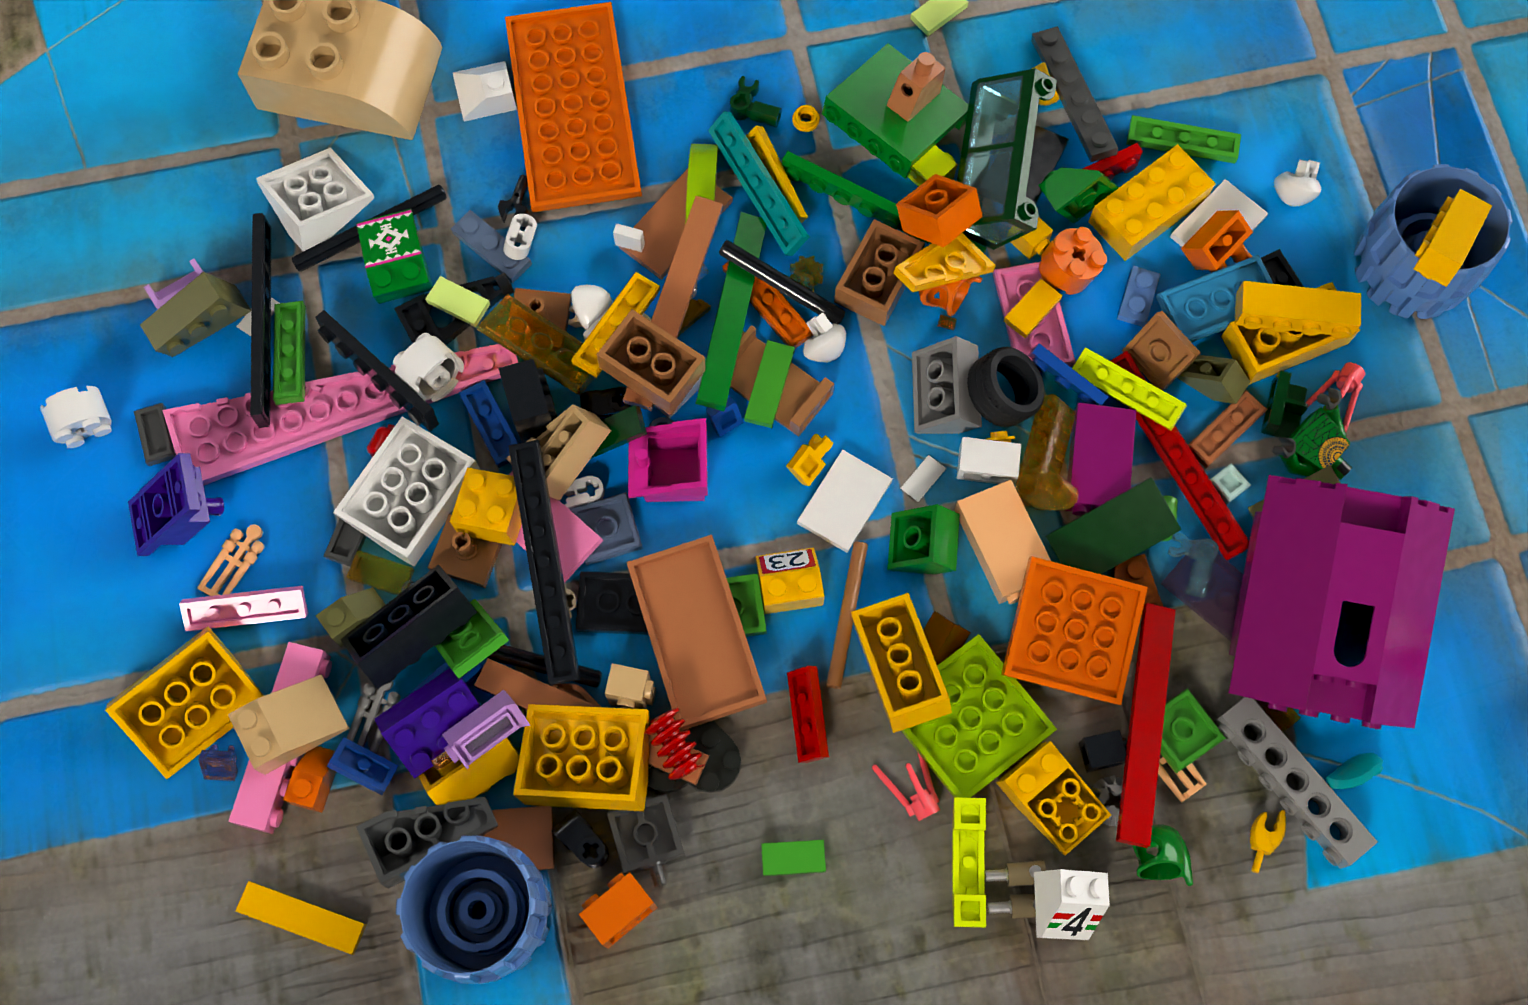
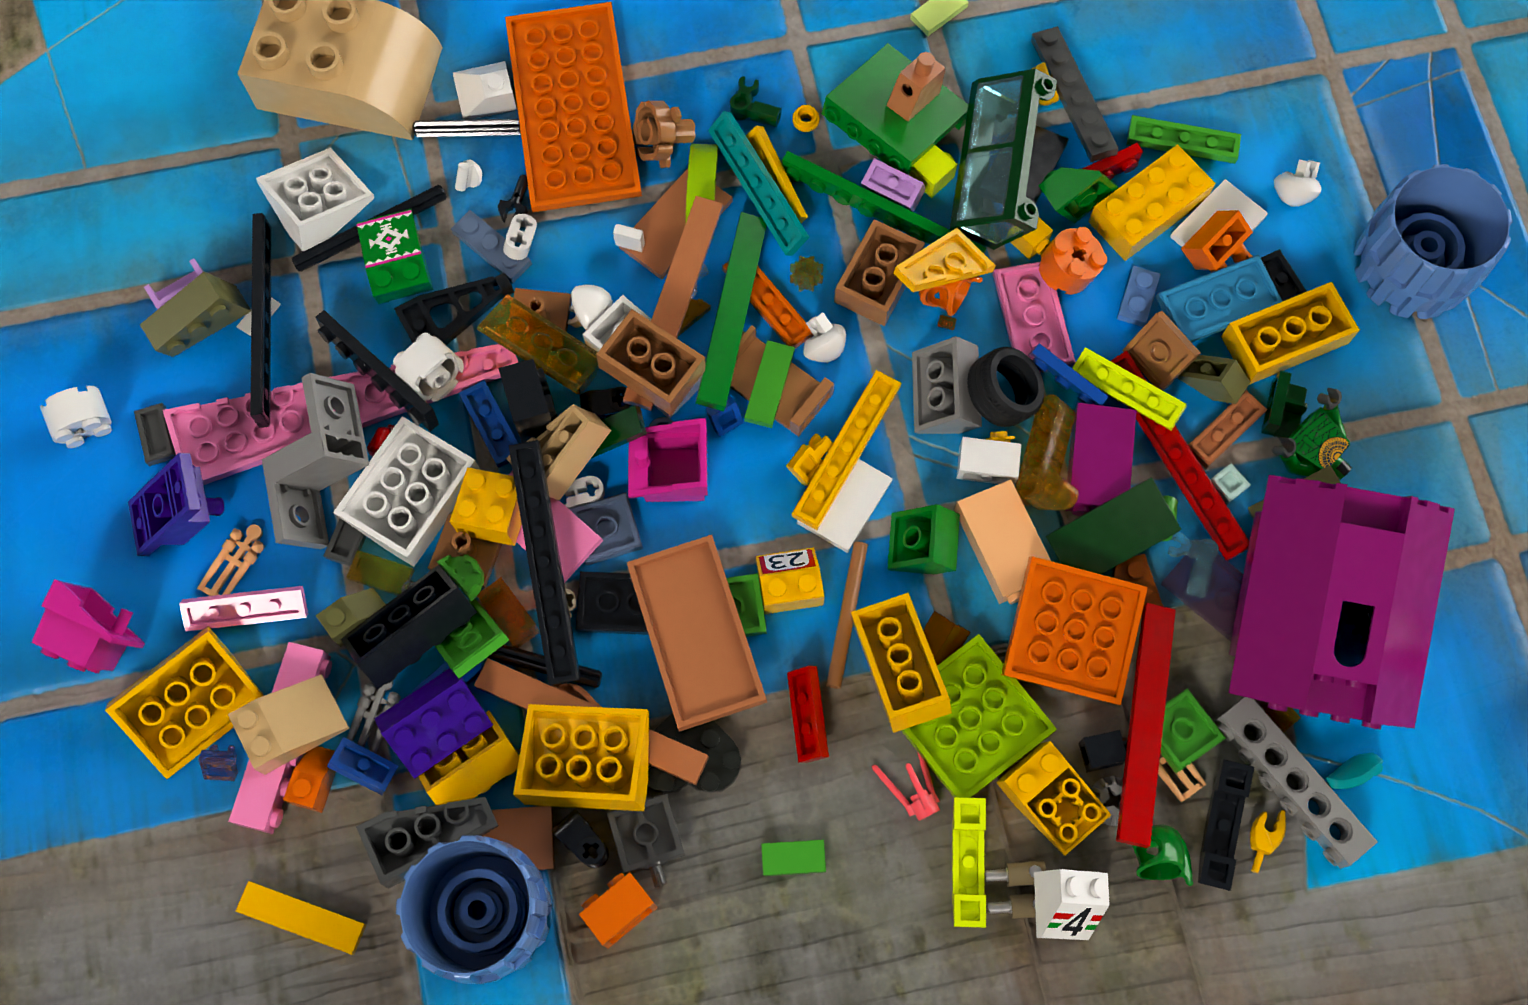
(83, 628): none -> dark pink piece
(289, 353): bright green tile -> none
(315, 462): none -> light grey bracket
(441, 761): clear orange piece -> none
(457, 301): yellowish green tile -> none
(464, 573): none -> bright green tile
(468, 175): none -> white plate
(477, 127): none -> axle
(483, 729): lavender window -> none
(508, 613): none -> clear orange panel
(629, 687): tan brick -> none
(635, 295): yellow tile -> none
(660, 127): none -> medium nougat piece
(674, 745): red piece -> none
(781, 282): black axle -> none
(846, 450): none -> yellow tile
(893, 185): none -> lavender panel
(923, 478): white sticker -> none
(939, 210): orange brick -> none
(1032, 308): yellow tile -> none
(1223, 824): none -> black slope
(1298, 309): yellow brick -> none
(1347, 381): coral plant -> none
(1451, 237): yellow brick -> none

